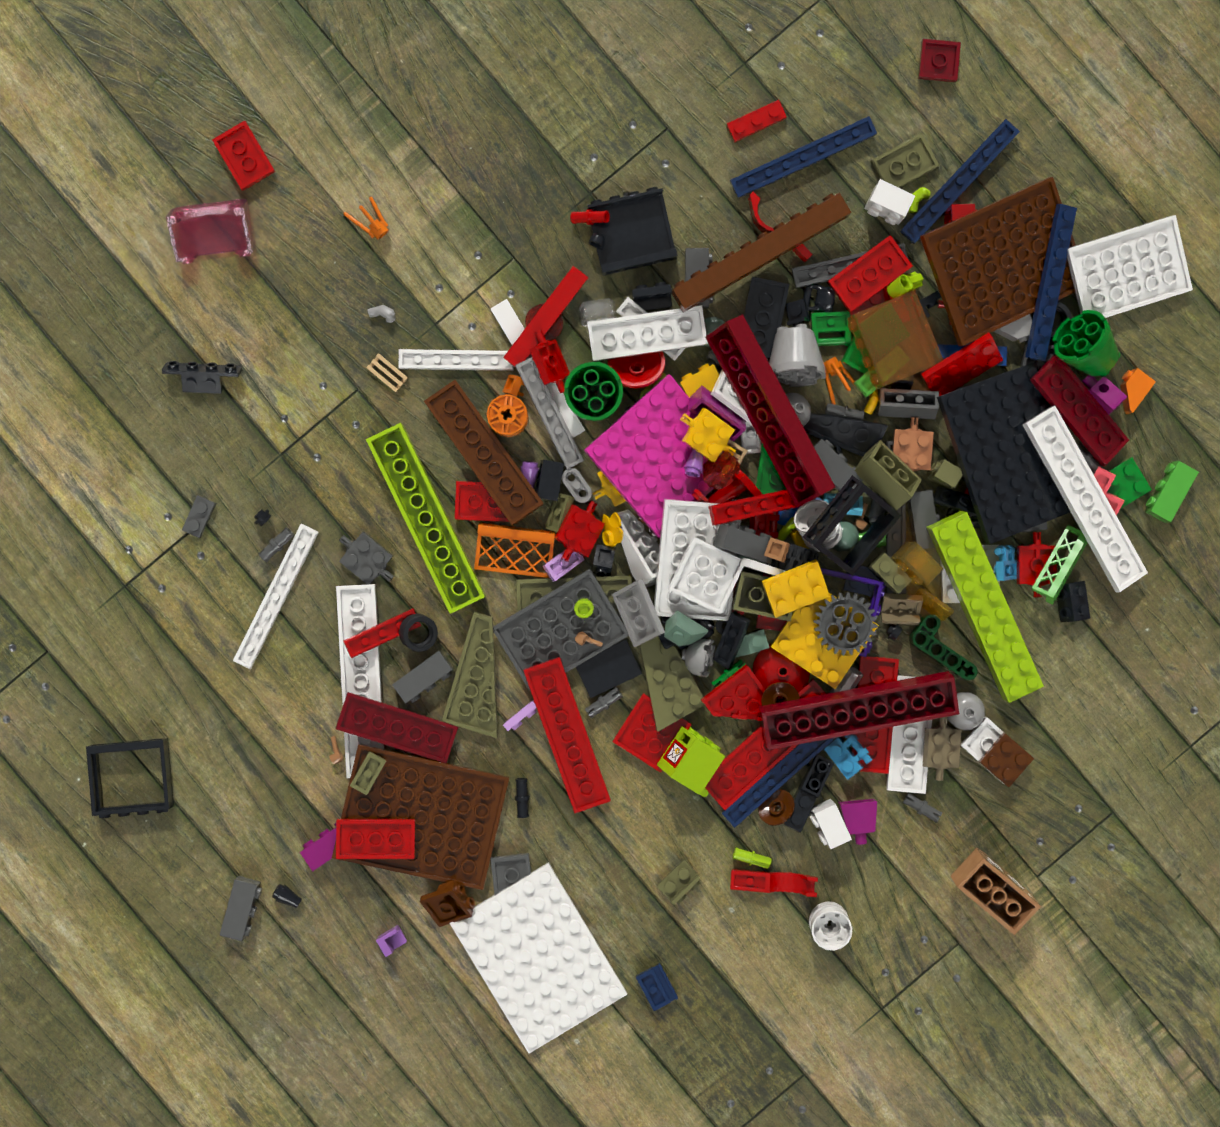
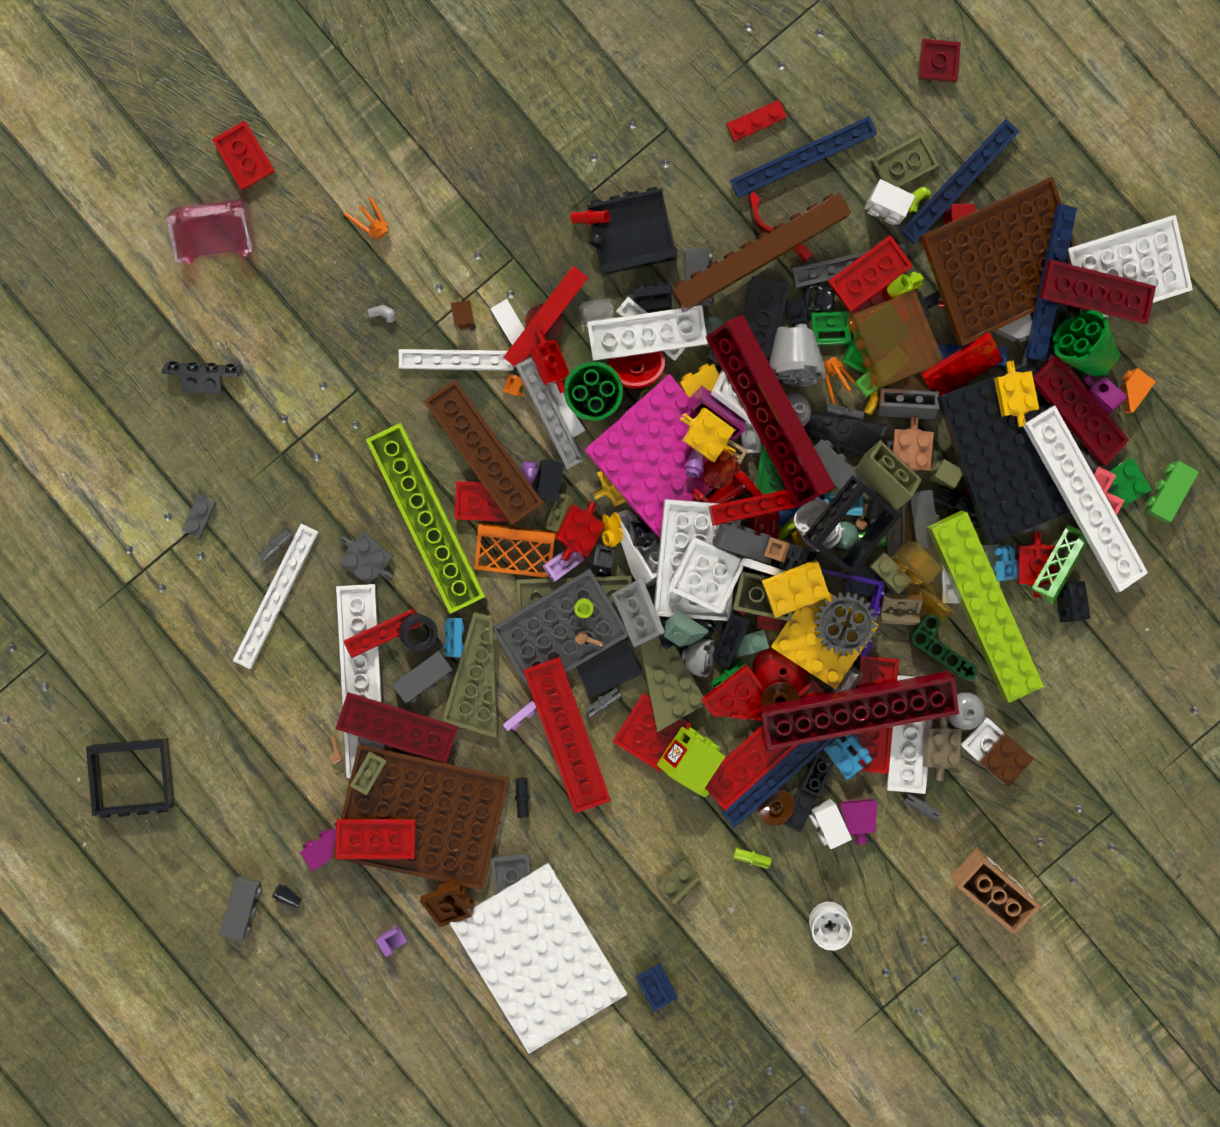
(262, 517): black plate -> none
(374, 362): tan tile -> none
(453, 637): none -> dark azure plate
(463, 315): none -> reddish brown brick
(511, 426): orange wheel -> none
(576, 485): light grey plate -> none
(640, 534): none -> black bracket
(773, 882): red piece -> none
(894, 631): black plate -> none
(903, 384): black tile -> none
(1016, 393): none -> yellow plate
(1097, 291): none -> dark red plate

